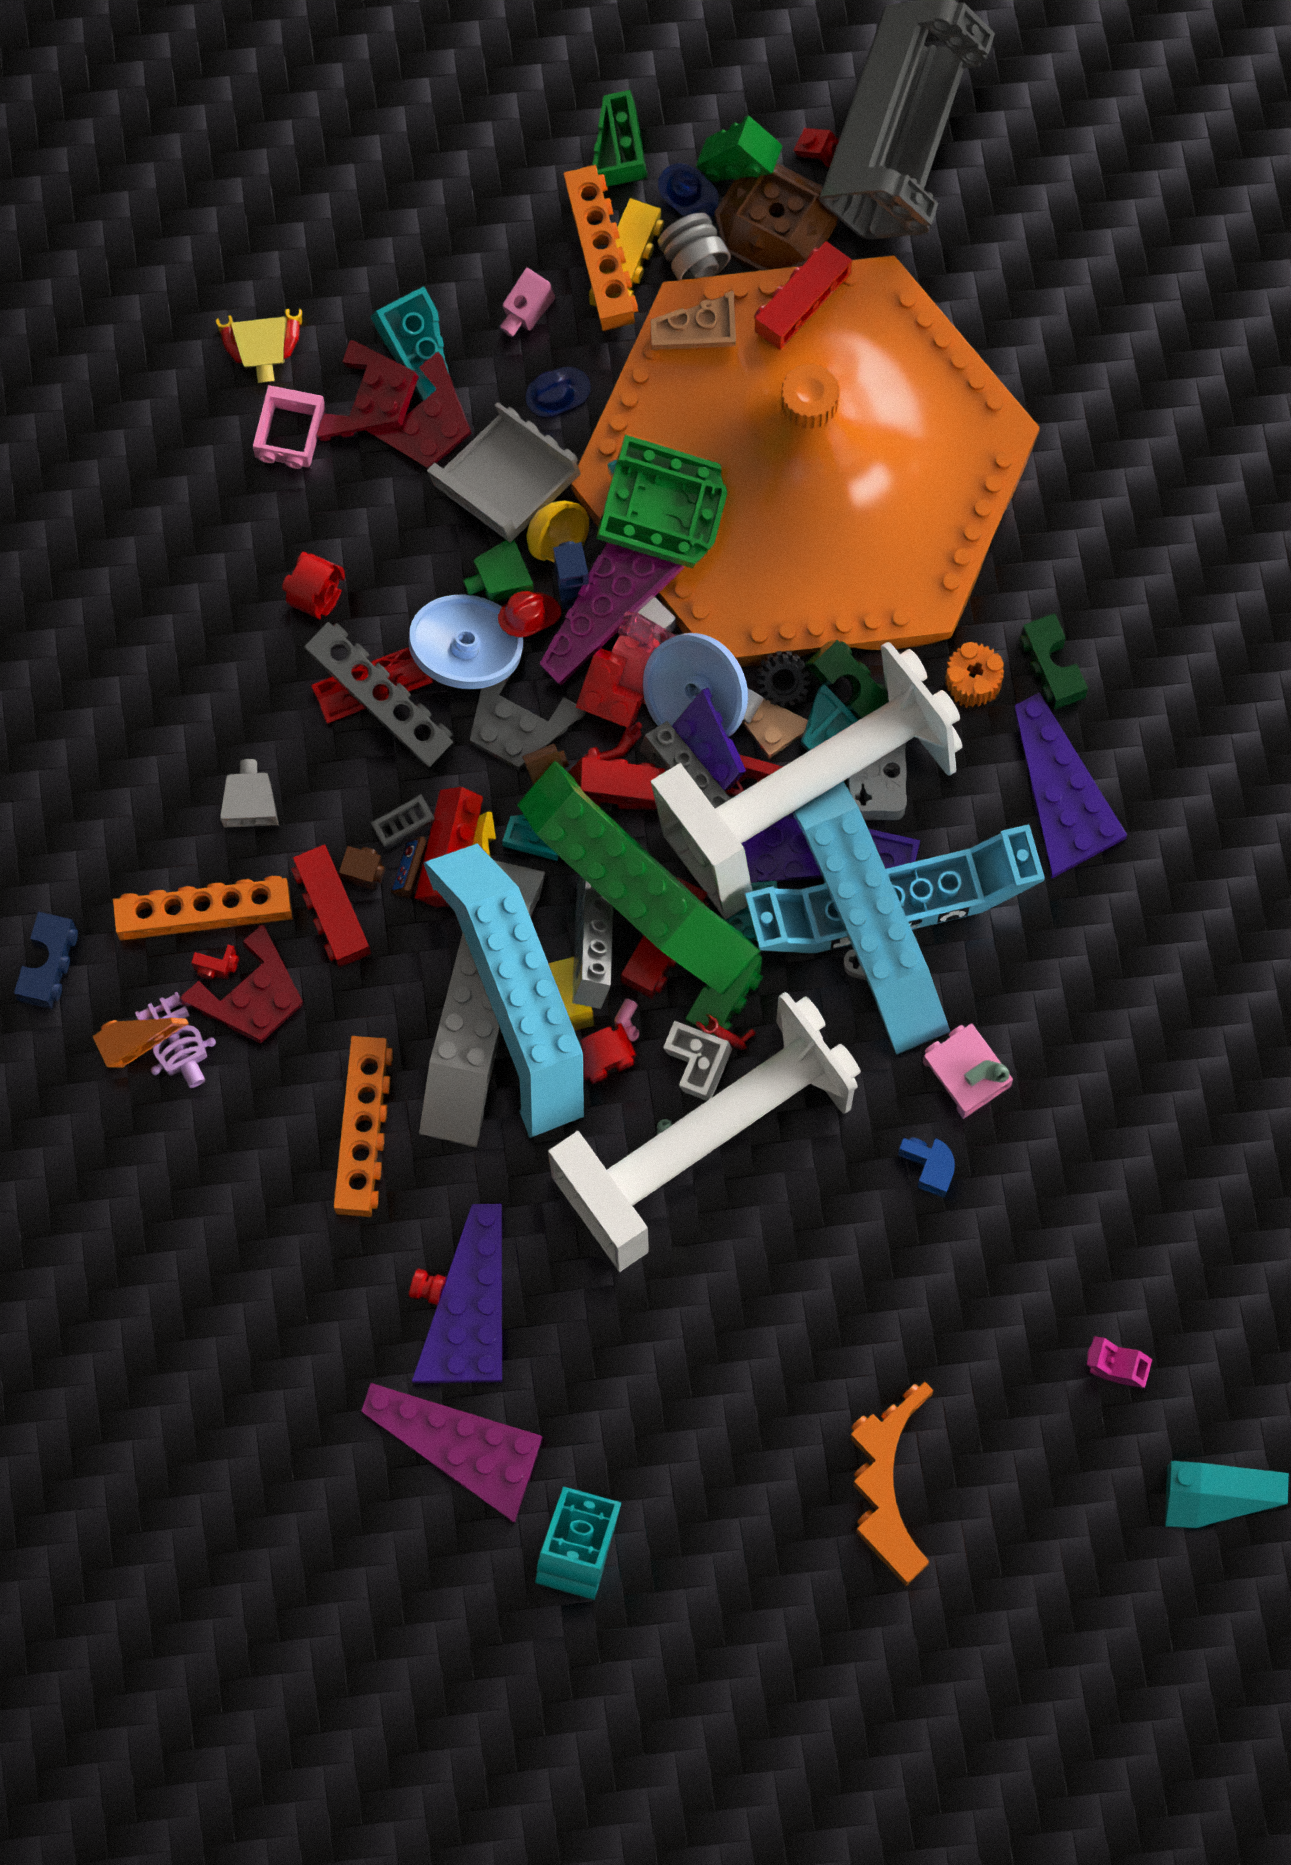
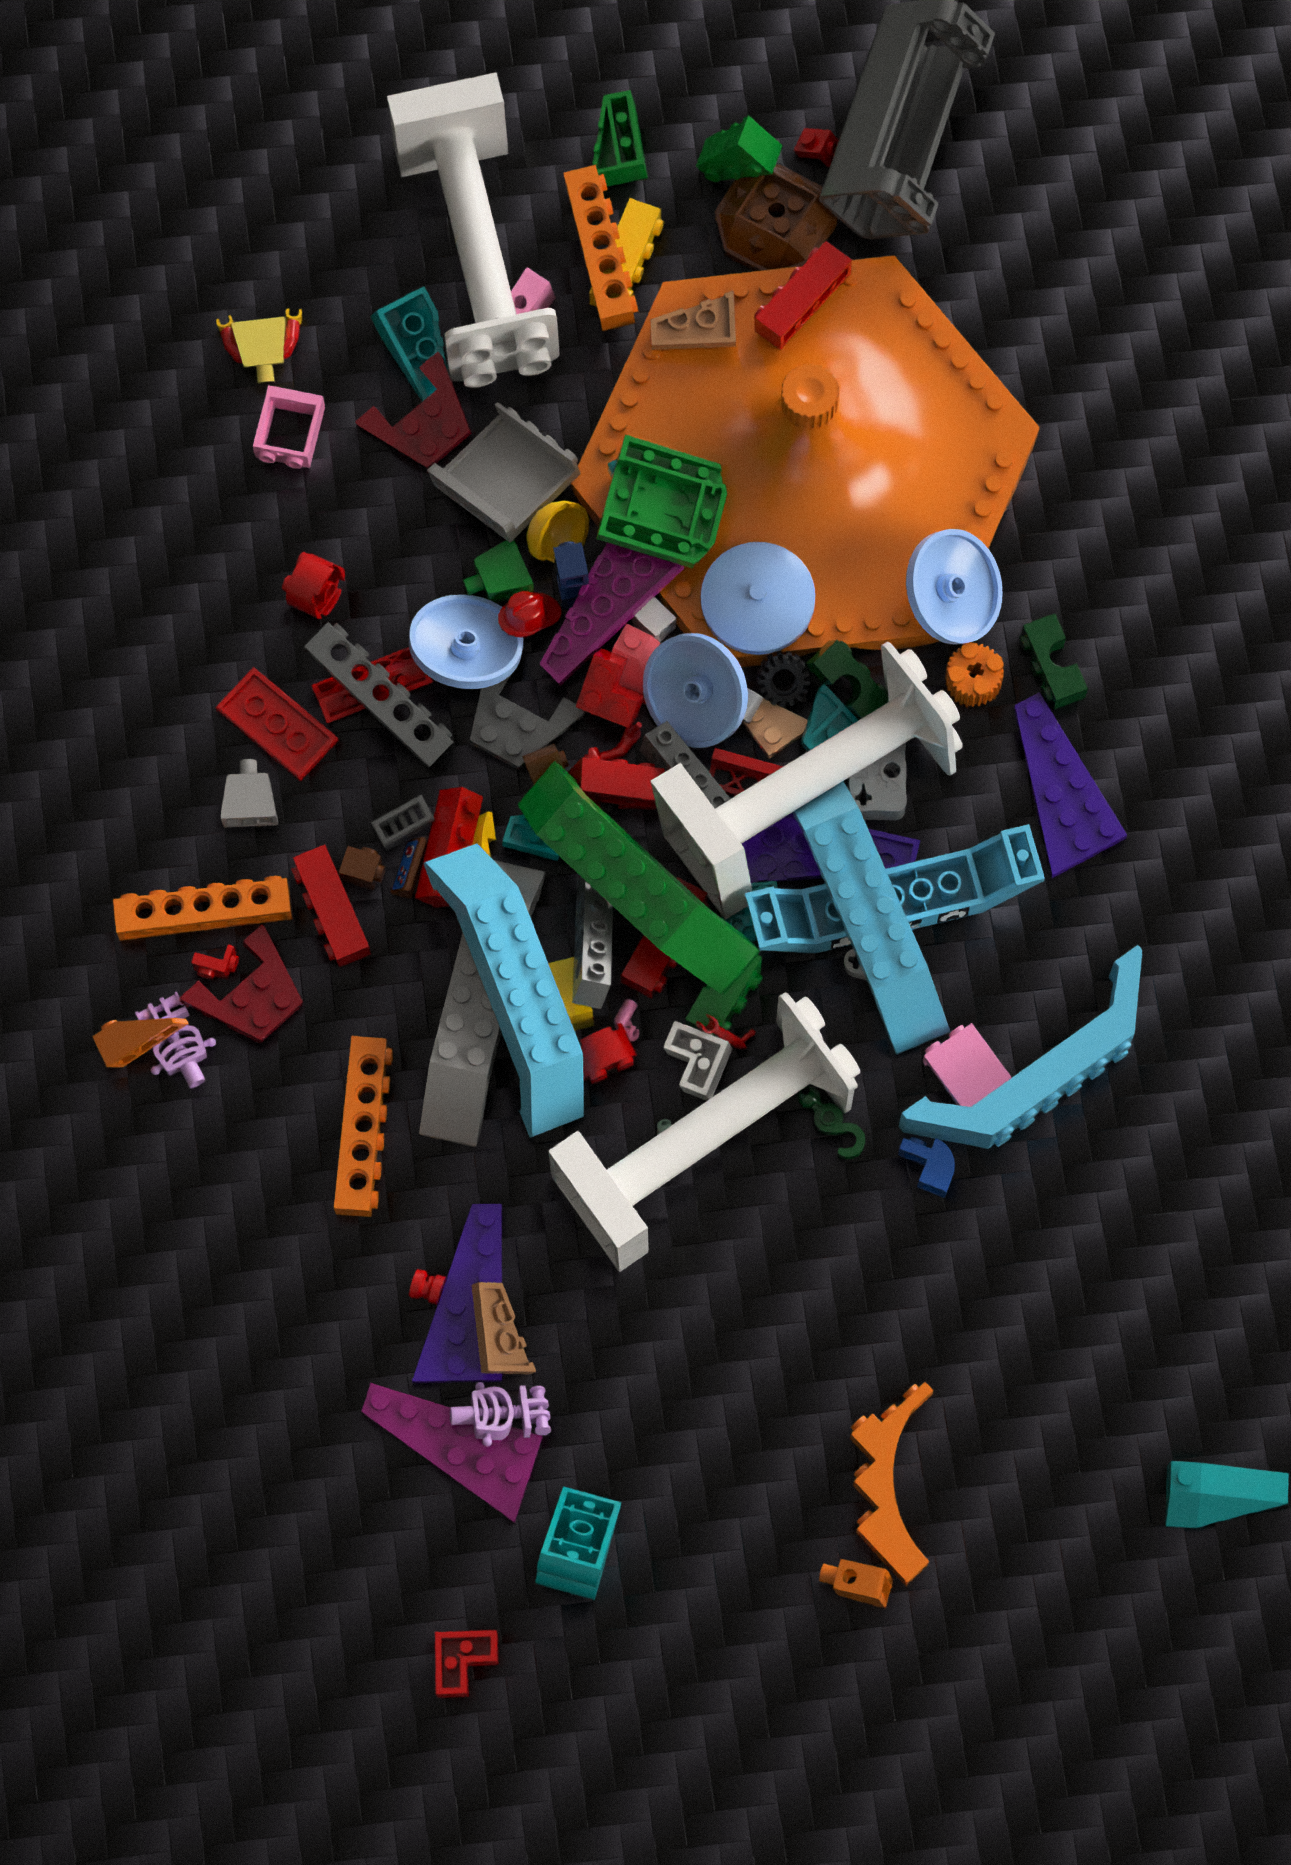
(41, 984): dark blue arch -> none
(276, 724): none -> red tile
(380, 398): dark red wing -> none
(450, 131): none -> white piece
(456, 1652): none -> red brick
(478, 1414): none -> lavender torso
(498, 1341): none -> medium nougat wing
(557, 391): clear blue piece -> none
(643, 630): clear pink piece -> none
(688, 190): clear blue piece -> none
(694, 247): light grey wheel -> none
(704, 735): dark purple wing -> none
(757, 598): none -> light blue dish
(829, 1121): none -> dark green piece
(870, 1586): none -> orange torso
(954, 586): none -> light blue dish
(987, 1070): sand green arm -> none
(1045, 1079): none -> medium azure slope
(1118, 1363): dark pink brick -> none

